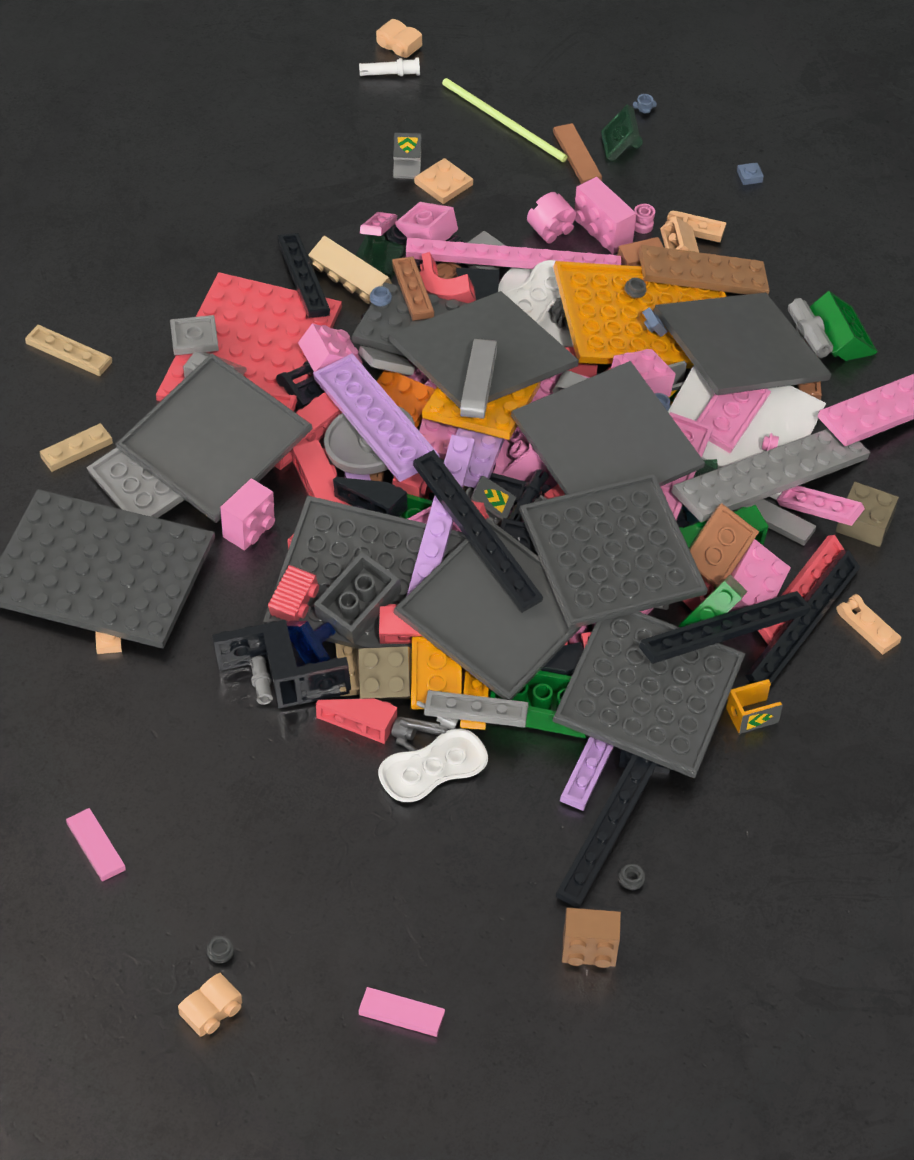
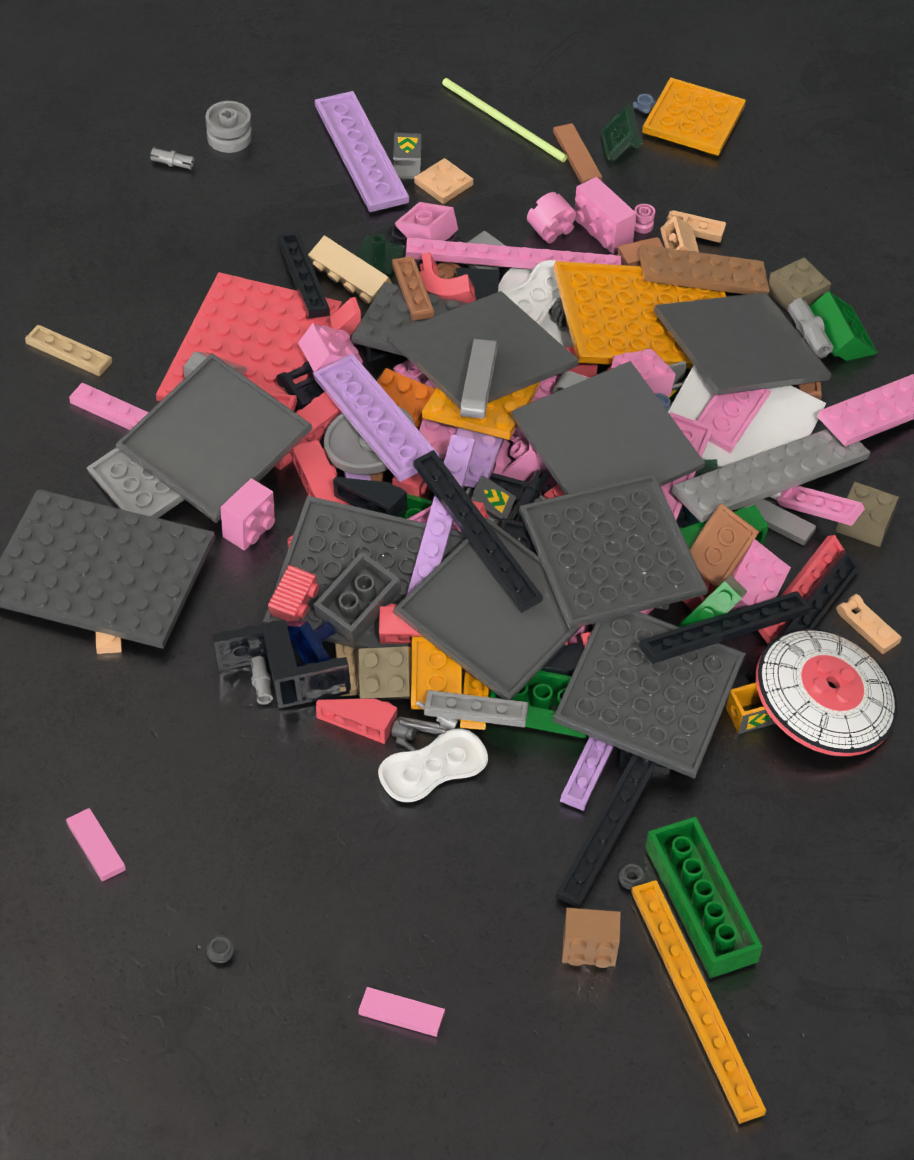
(76, 447): tan plate -> none
(107, 406): none -> bright pink plate
(172, 158): none -> light grey pin
(194, 335): light grey plate -> none
(210, 1005): light nougat brick -> none
(228, 126): none -> light grey wheel
(347, 317): none -> coral slope
(361, 151): none -> lavender plate
(378, 224): bright pink tile -> none
(380, 296): sand blue plate -> none
(386, 360): light grey tile -> none
(399, 38): light nougat brick -> none
(400, 67): white pin -> none
(635, 287): dark grey plate -> none
(653, 322): sand blue plate -> none
(694, 116): none -> light orange plate
(698, 1002): none -> light orange plate
(703, 897): none -> green brick
(750, 173): sand blue plate -> none
(770, 442): bright pink plate -> none
(797, 281): none -> dark tan brick
(823, 718): none -> dish

